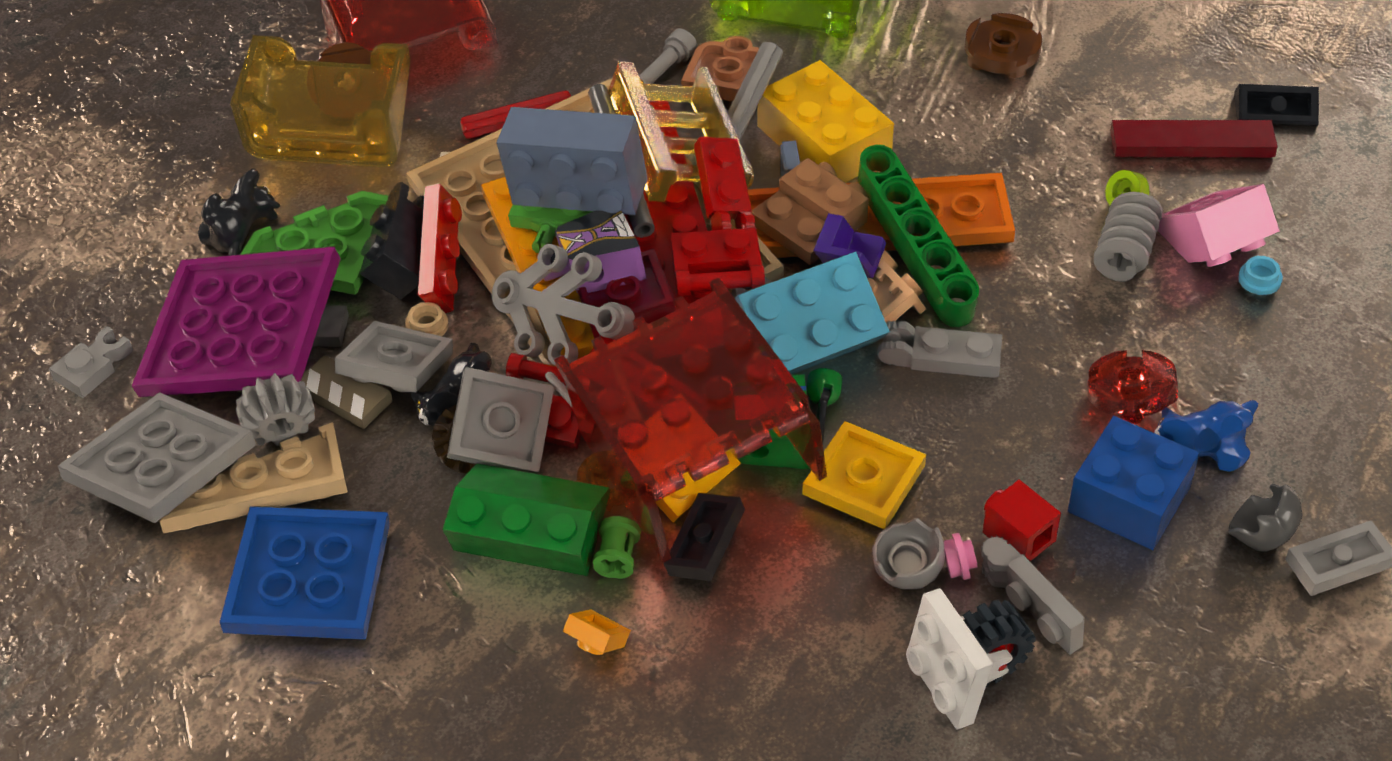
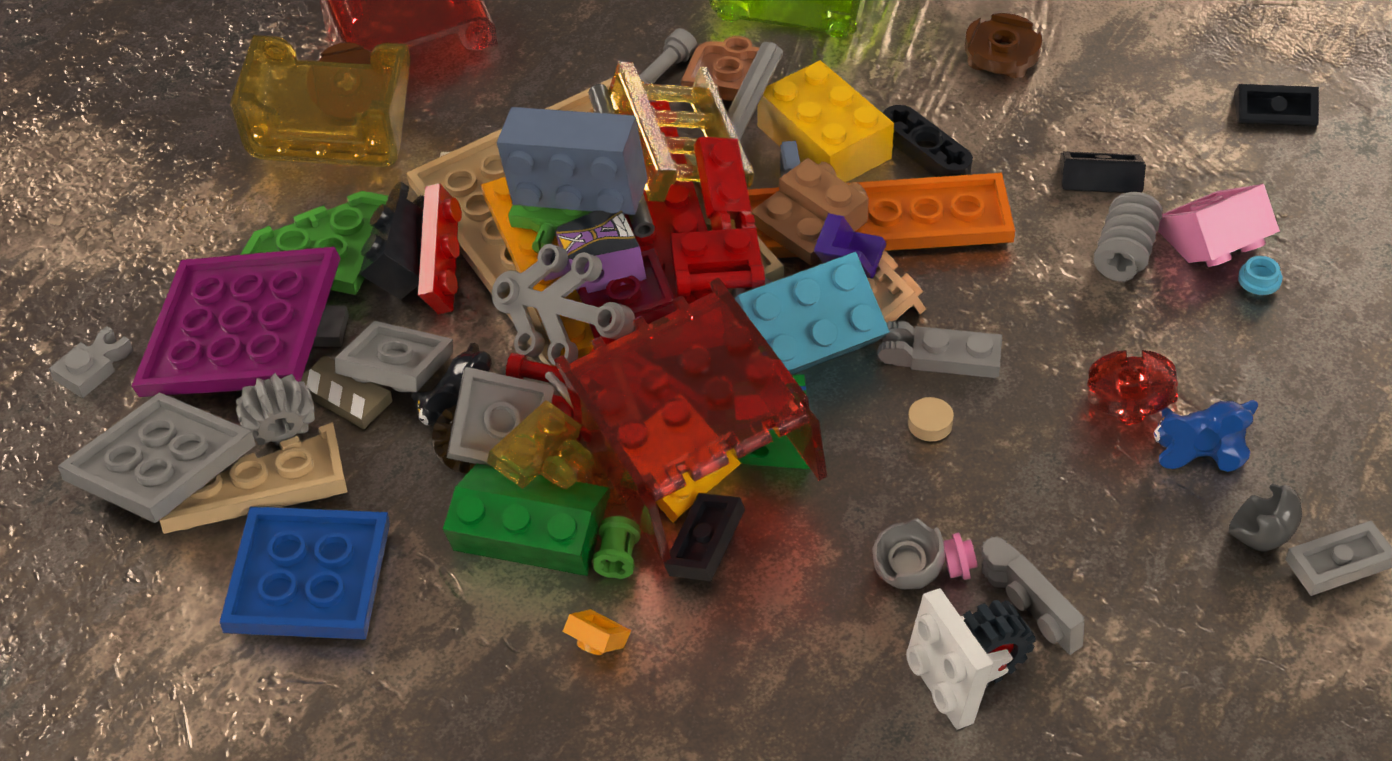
(229, 220): black animal -> none
(427, 318): tan plate -> none
(494, 119): red axle -> none
(544, 446): none -> clear yellow hinge
(823, 389): green hinge -> none
(865, 475): yellow plate -> none
(918, 252): green beam -> none
(930, 419): none -> tan tile
(944, 159): none -> black beam
(1021, 519): red brick -> none
(1102, 172): none -> black slope
(1124, 182): lime tile -> none
(1132, 482): blue brick -> none
(1193, 138): dark red tile -> none

